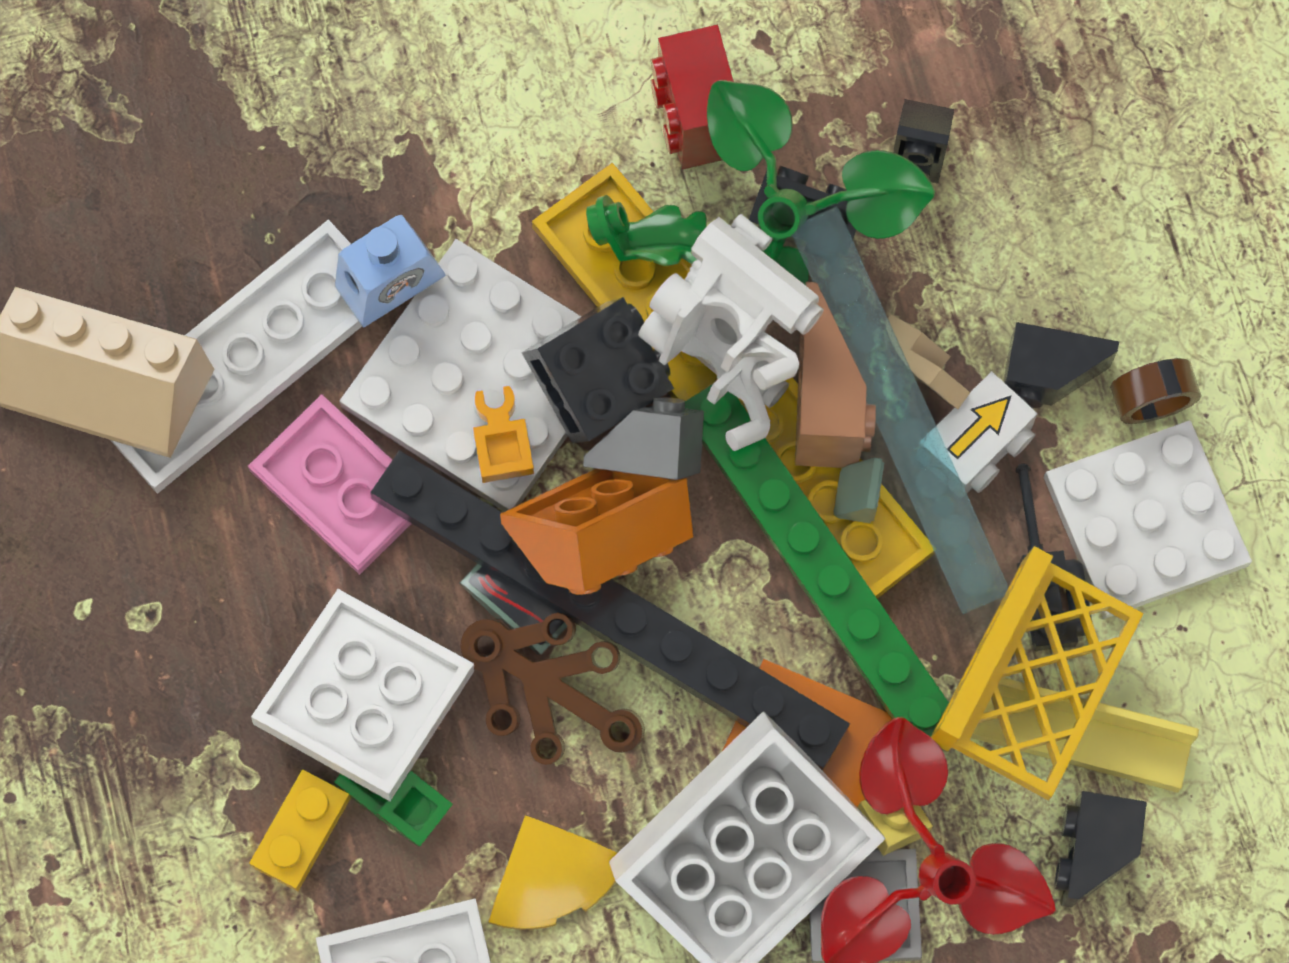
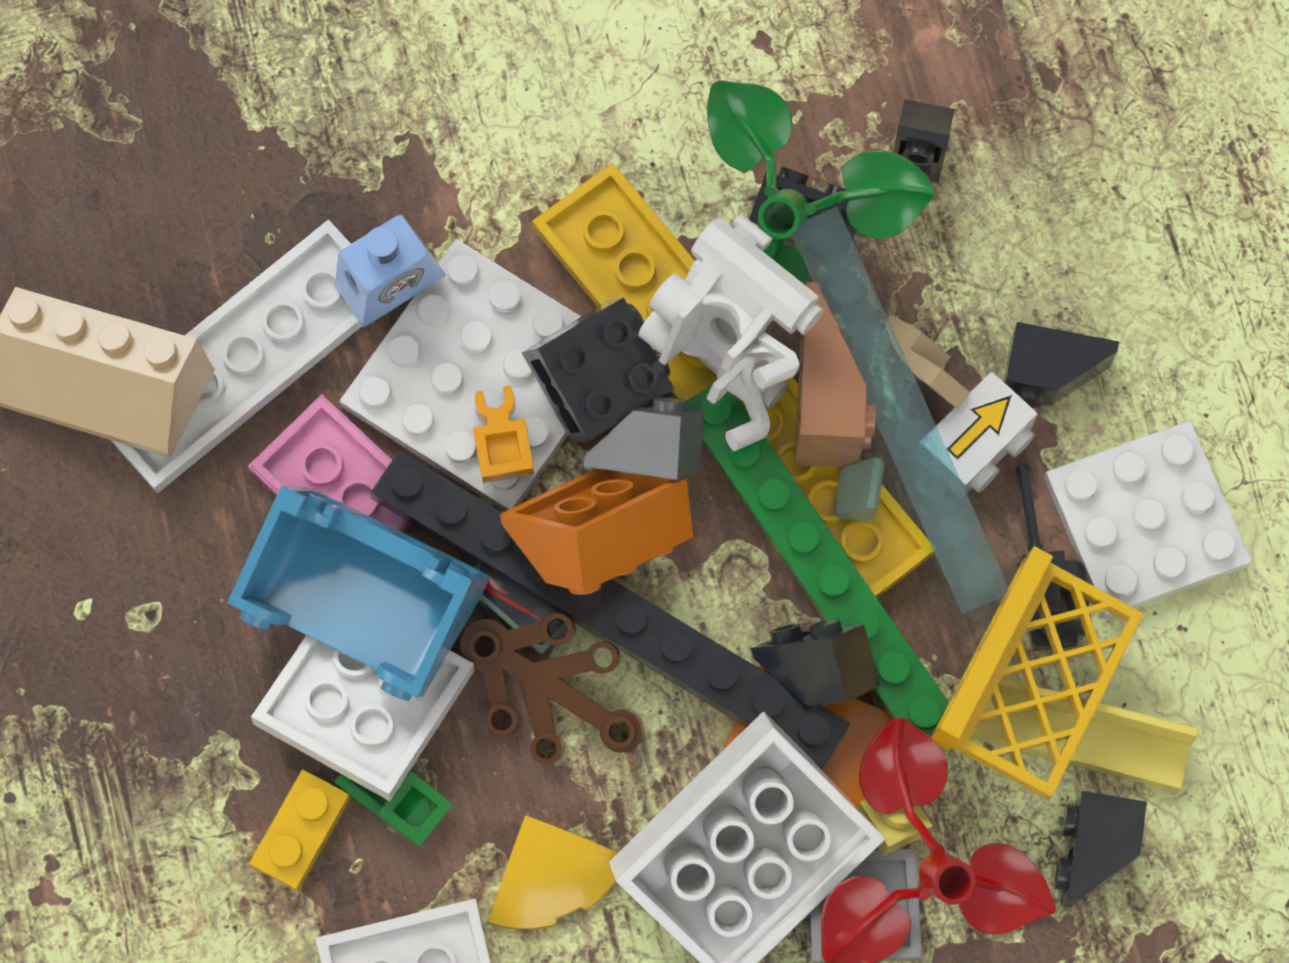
(357, 588): none -> dark azure windscreen
(657, 238): green plant -> none
(681, 86): red brick -> none
(822, 663): none -> black slope
(1155, 391): reddish brown piece -> none

